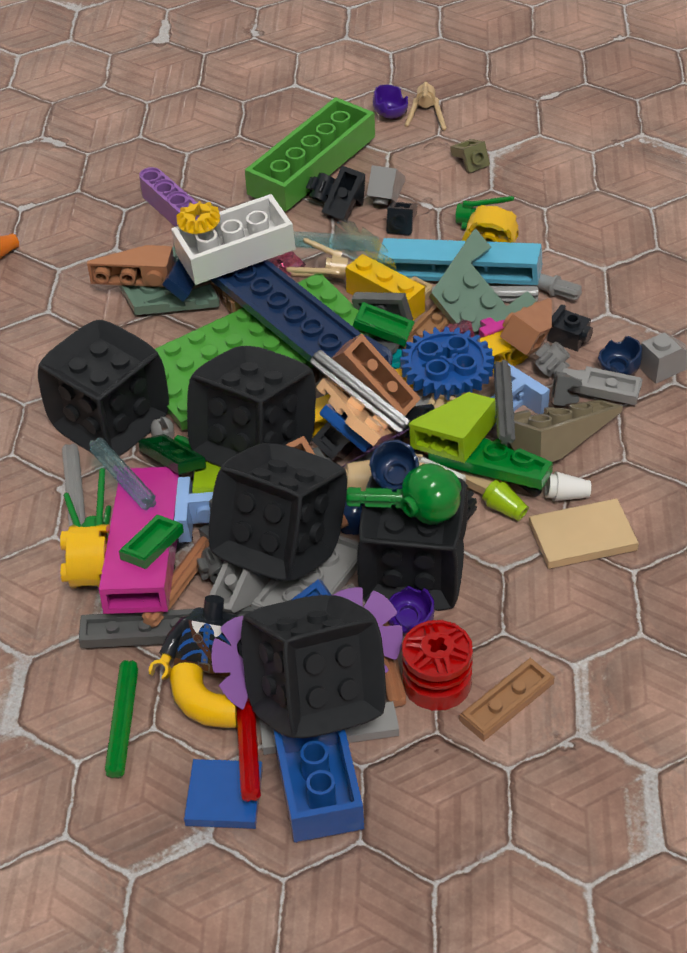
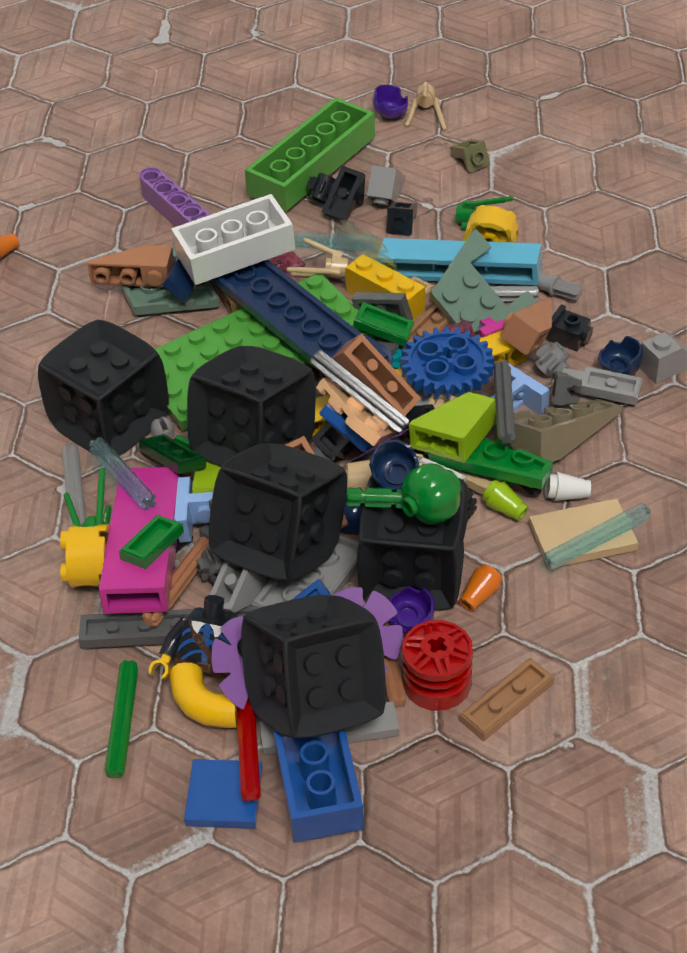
(208, 218): yellow gear -> none
(481, 586): none -> orange cone
(597, 536): none -> clear light blue axle

